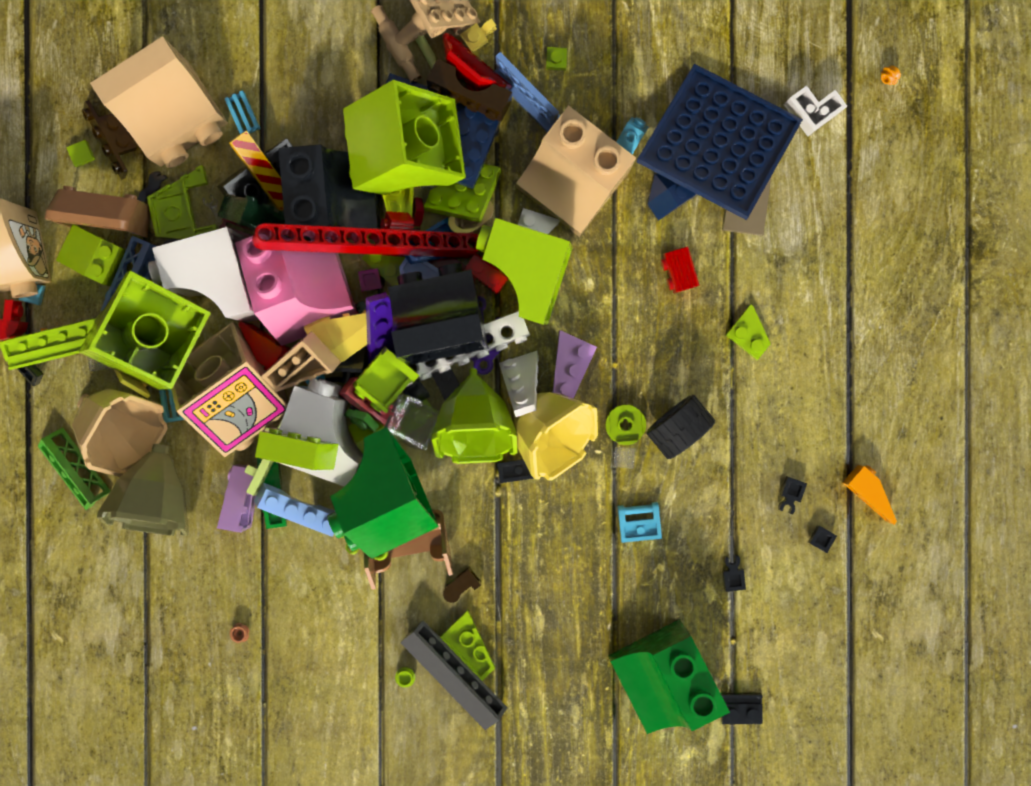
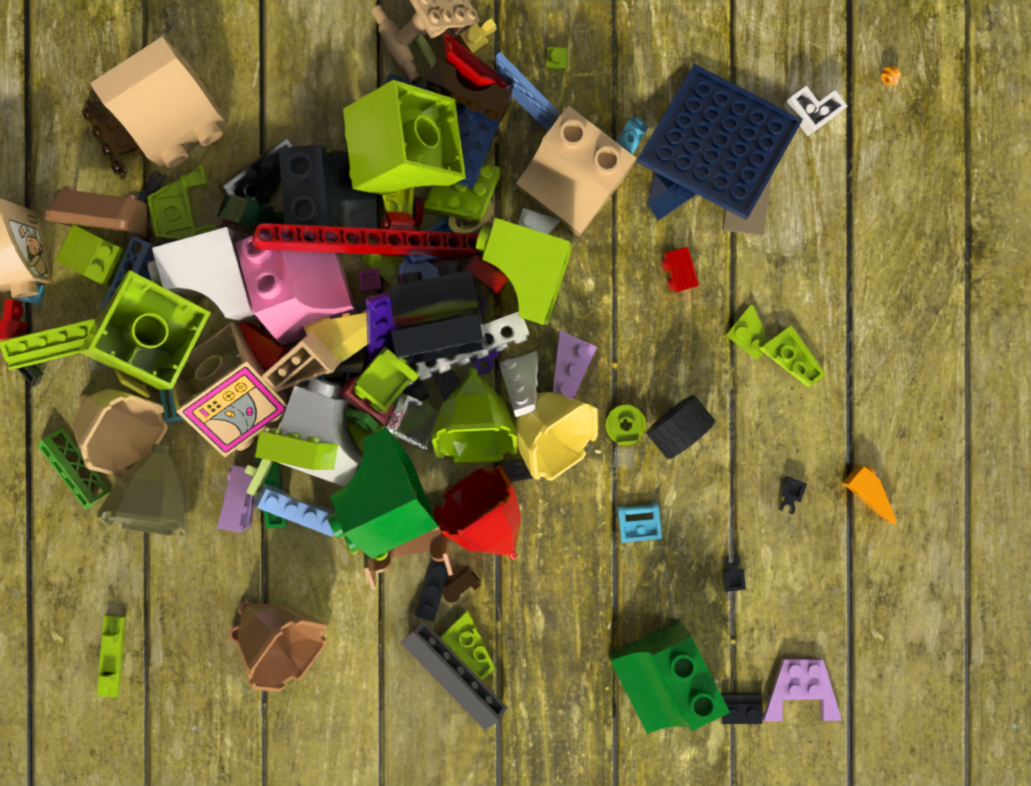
(80, 153): lime tile -> none
(111, 655): none -> lime hinge
(235, 98): medium azure tile -> none
(259, 167): yellow tile -> none
(277, 644): none -> medium nougat piece
(405, 677): lime plate -> none
(432, 591): none -> black plate
(481, 513): none -> red piece
(793, 355): none -> lime wing
(798, 681): none -> lavender wing
(822, 539): black plate -> none

